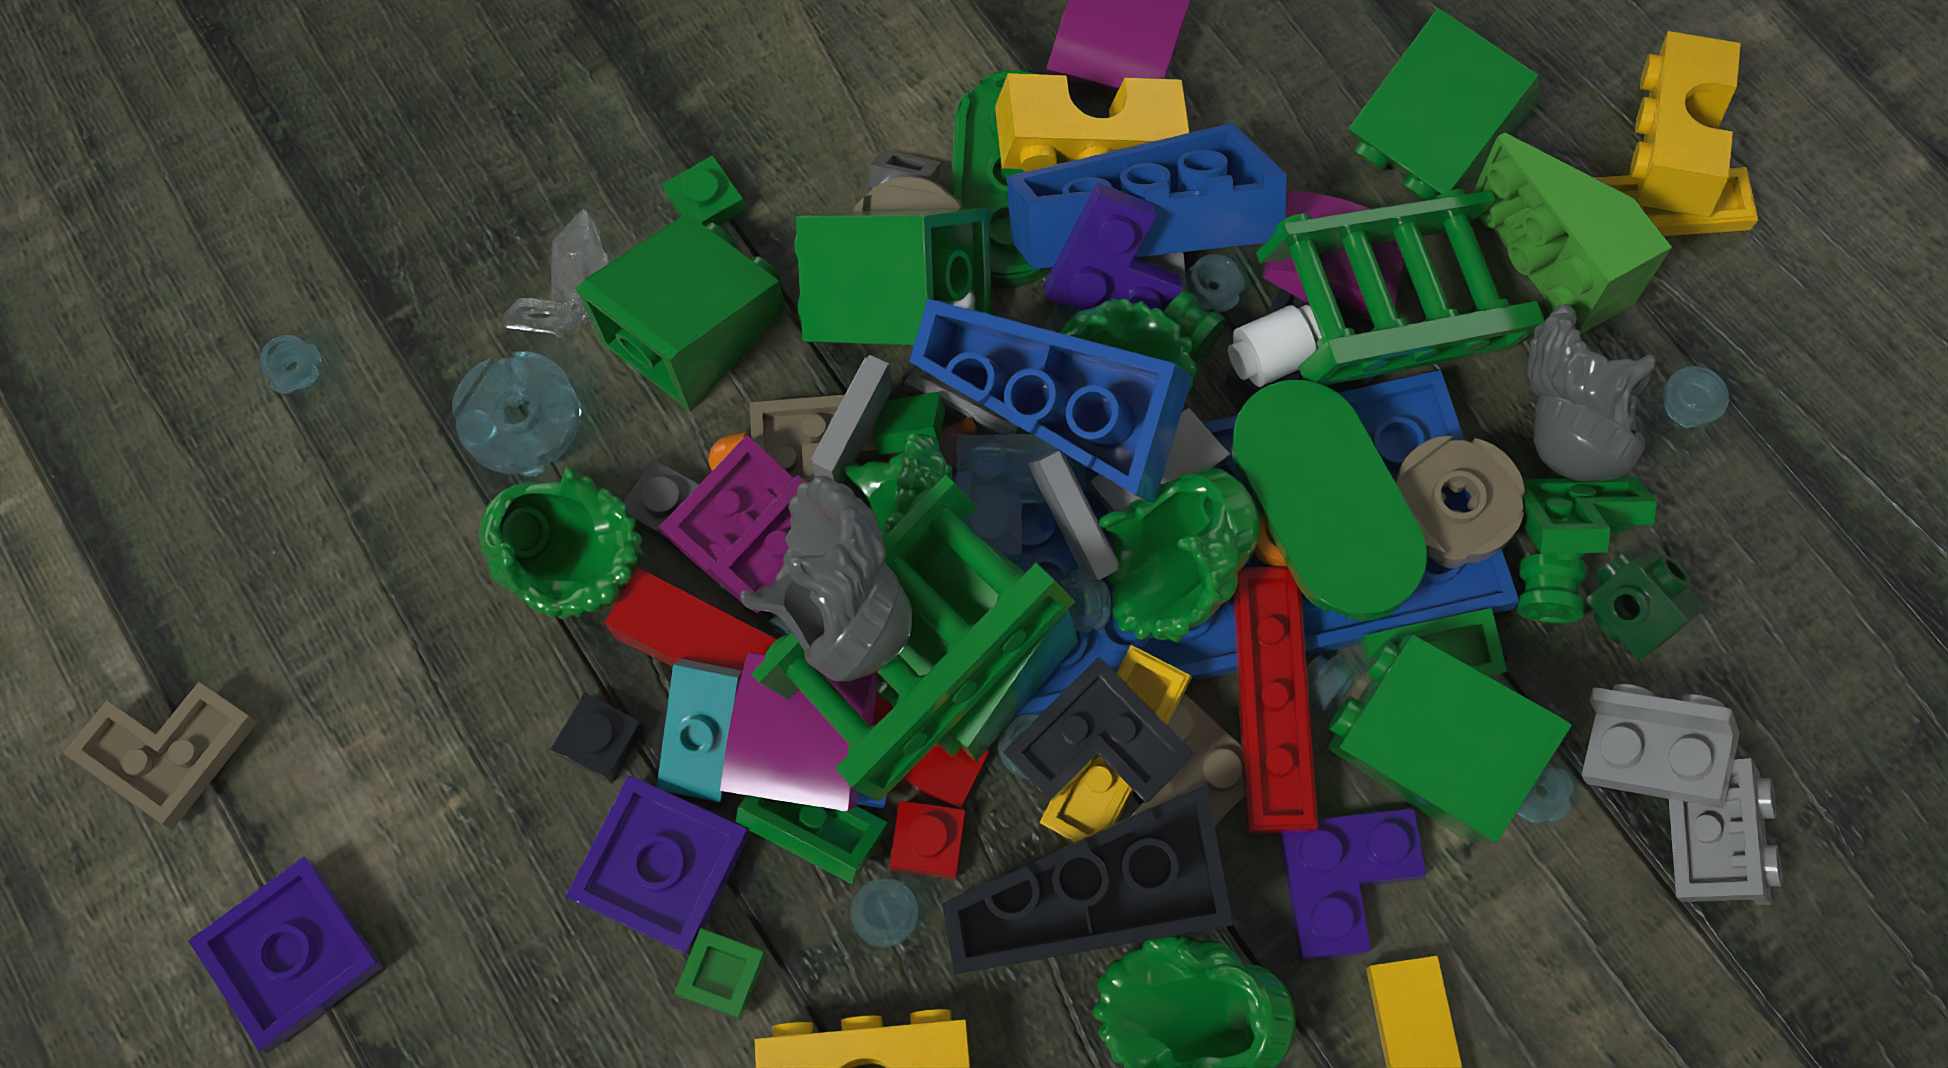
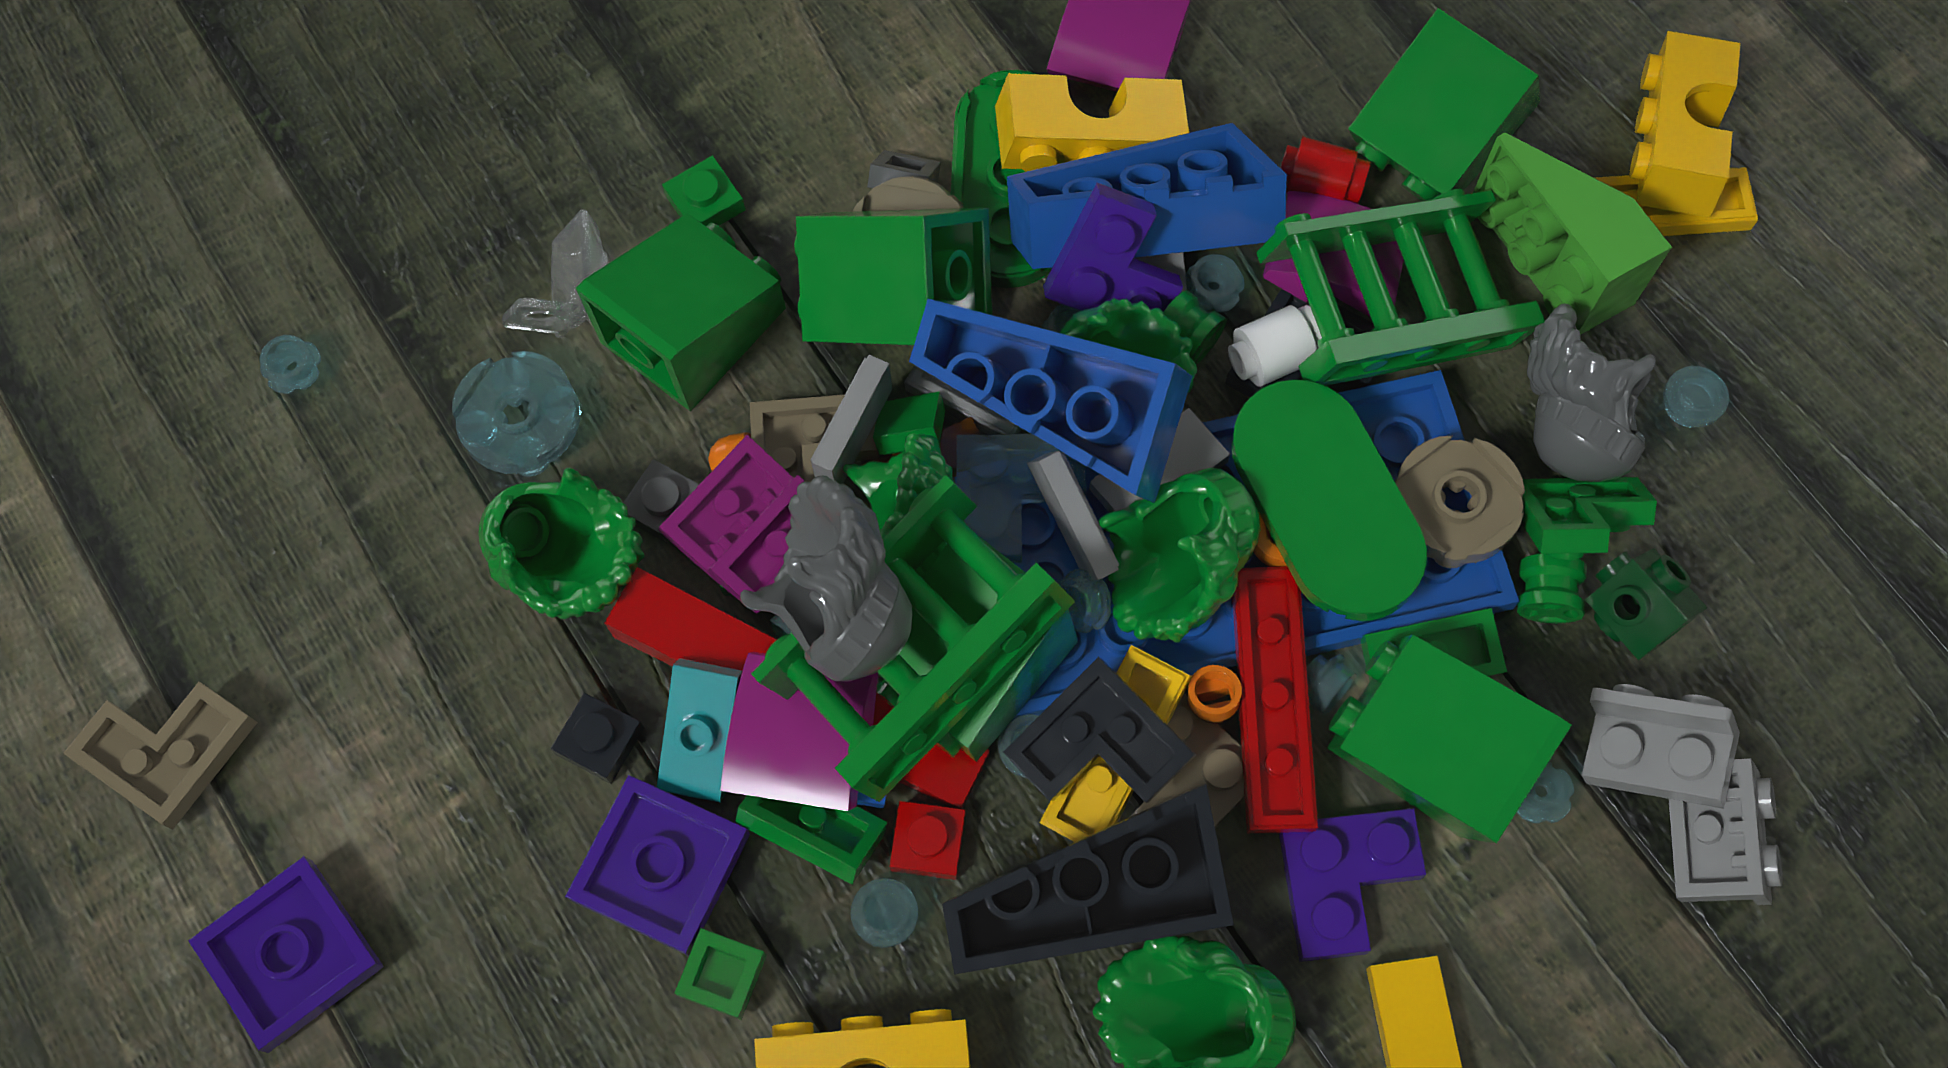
(1211, 684): none -> orange hinge
(1325, 170): none -> red brick

